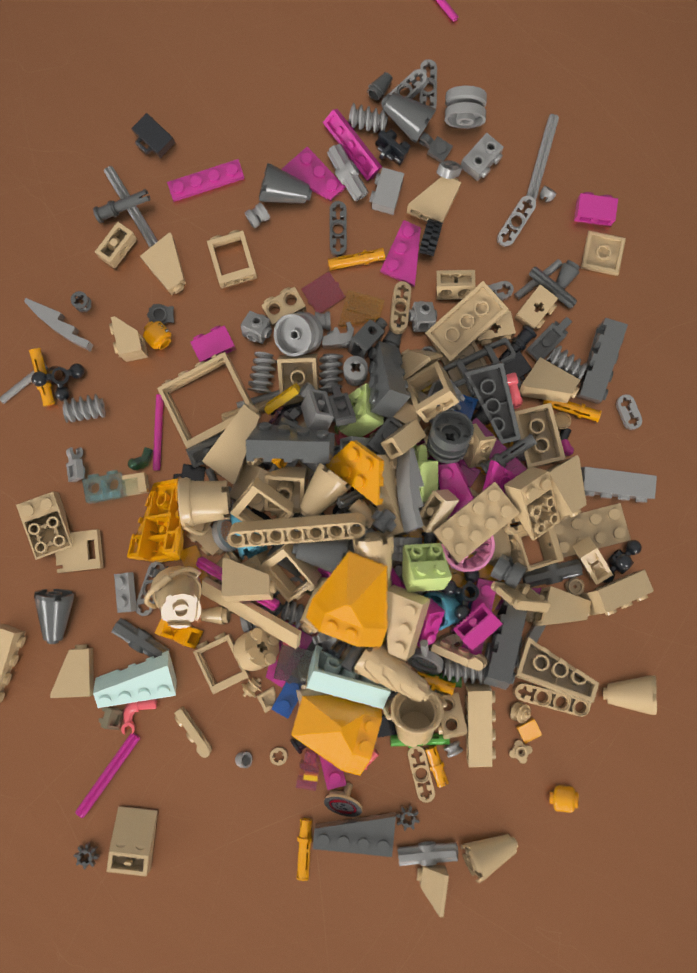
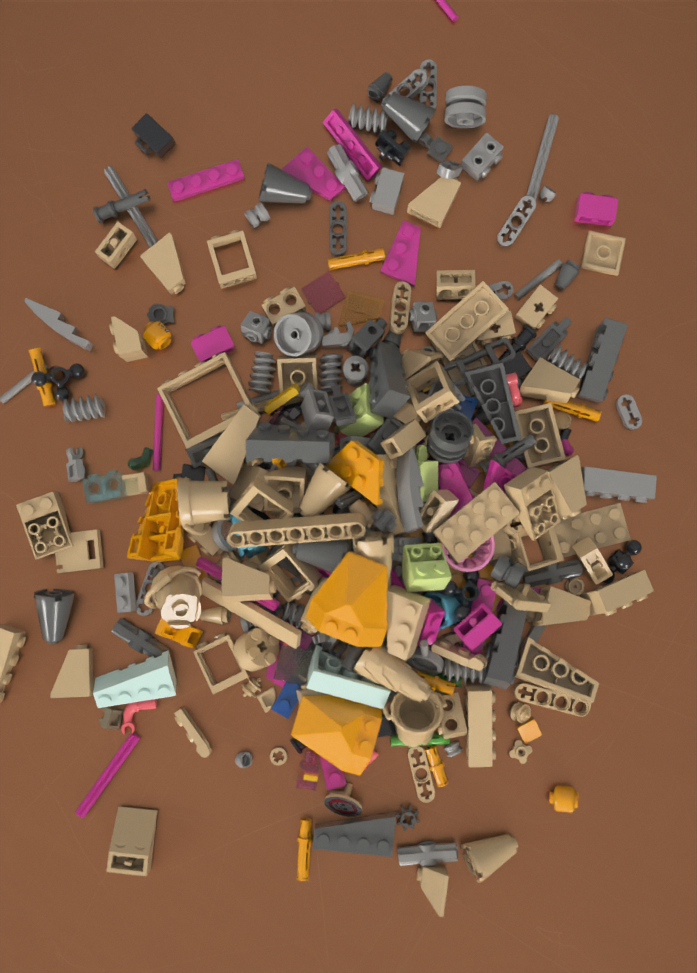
(81, 296): dark grey bush -> none
(89, 860): dark grey gear -> none
(430, 237): black tyre -> none
(552, 287): dark grey axle -> none
(633, 694): tan cone -> none

